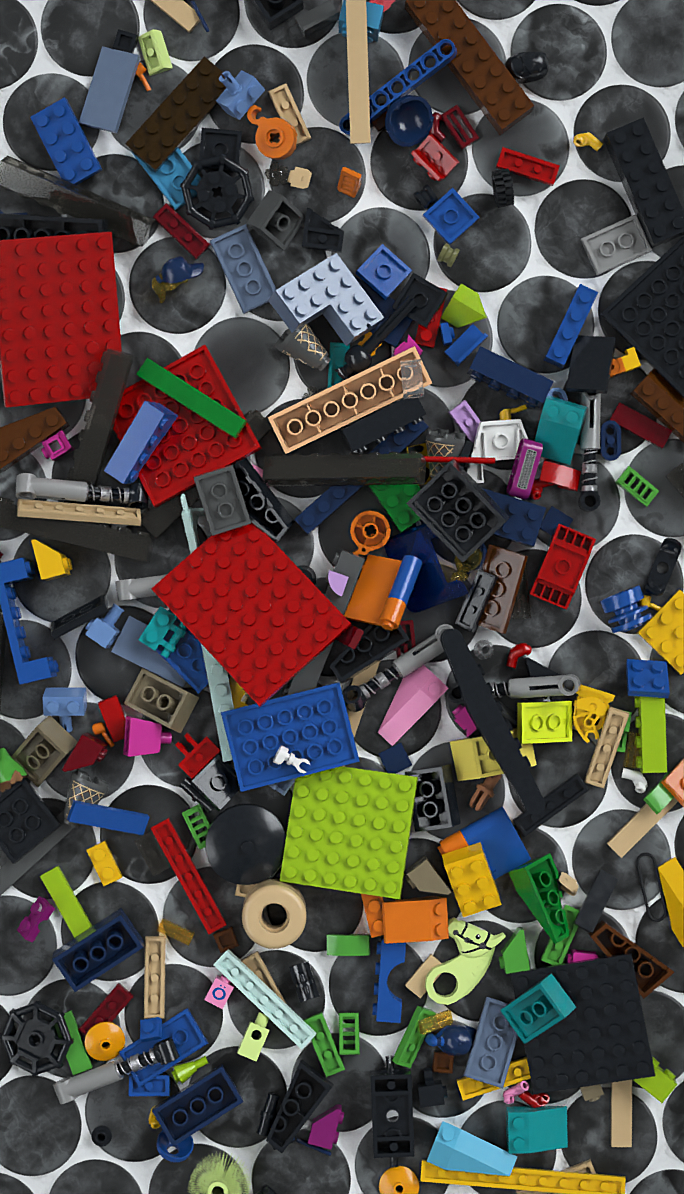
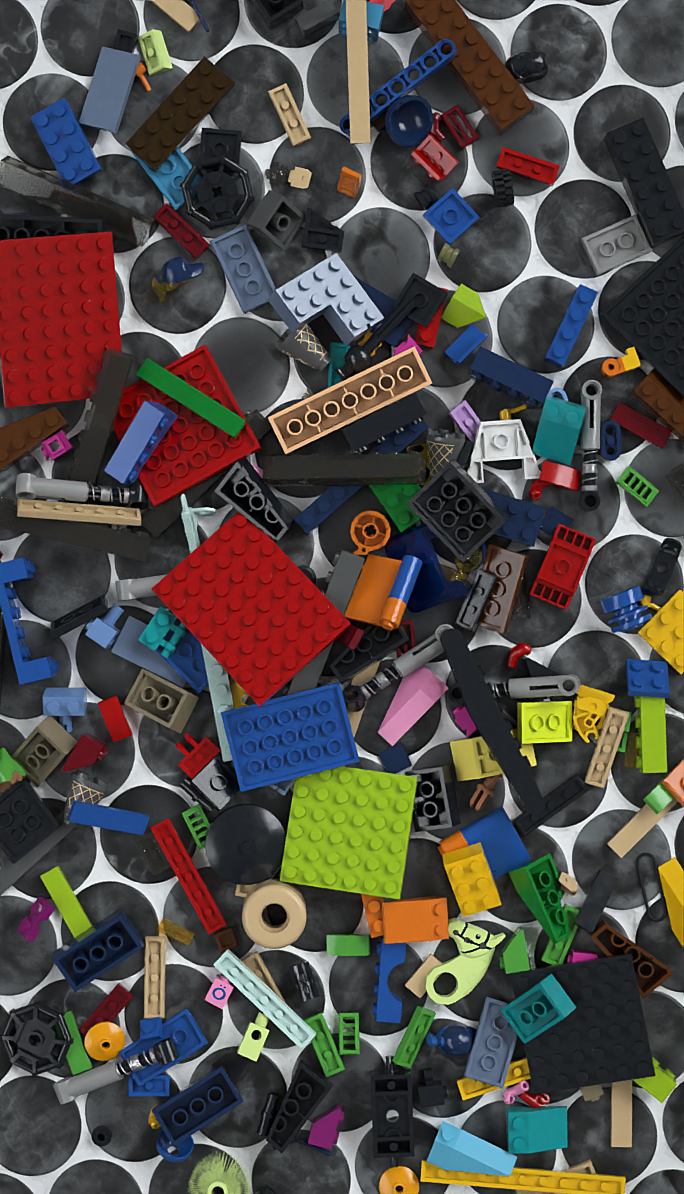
(50, 562): yellow slope -> none
(99, 728): orange hand -> none
(104, 863): yellow plate -> none
(144, 737): dark pink torso -> none
(186, 1070): lime cone -> none
(222, 499): dark grey plate -> none
(239, 93): medium blue brick -> none
(267, 130): orange piece -> none
(283, 755): white piece -> none
(337, 582): lavender tile -> none
(383, 272): blue plate -> none
(412, 378): clear tile -> none
(426, 878): dark tan slope -> none
(435, 1022): clear yellow piece -> none
(442, 1062): reddish brown tile -> none
(447, 333): blue plate -> none
(478, 649): clear cone -> none
(479, 460): red axle -> none
(524, 468): magenta beam -> none
(587, 139): yellow arm -> none
(591, 364): black tile -> none
(637, 778): white arm -> none

